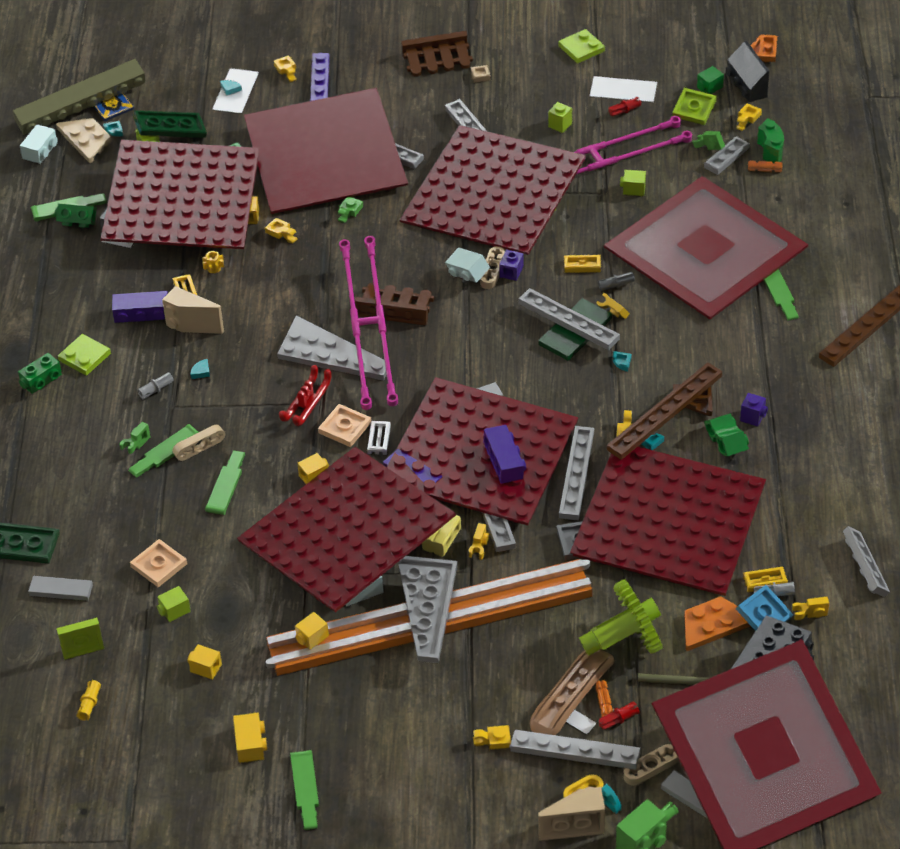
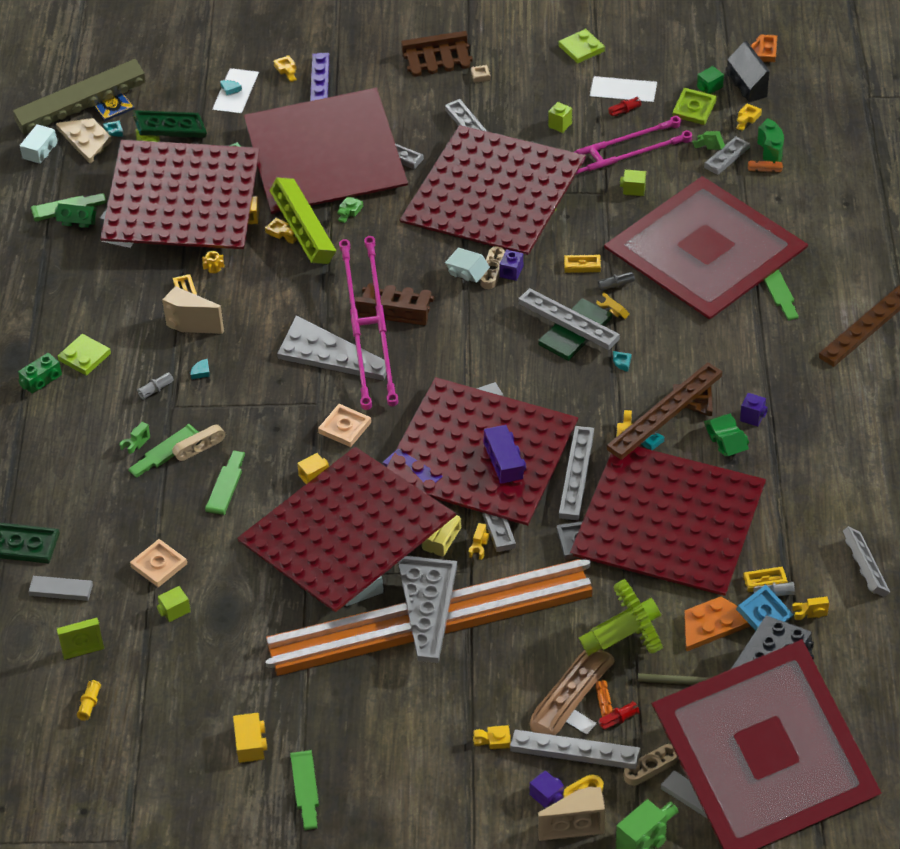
(138, 306): brick -> none
(204, 661): yellow brick -> none
(302, 220): none -> lime brick
(306, 398): red piece -> none
(311, 631): yellow brick -> none
(378, 448): white tile -> none
(546, 789): none -> dark purple brick
(610, 799): teal tile -> none

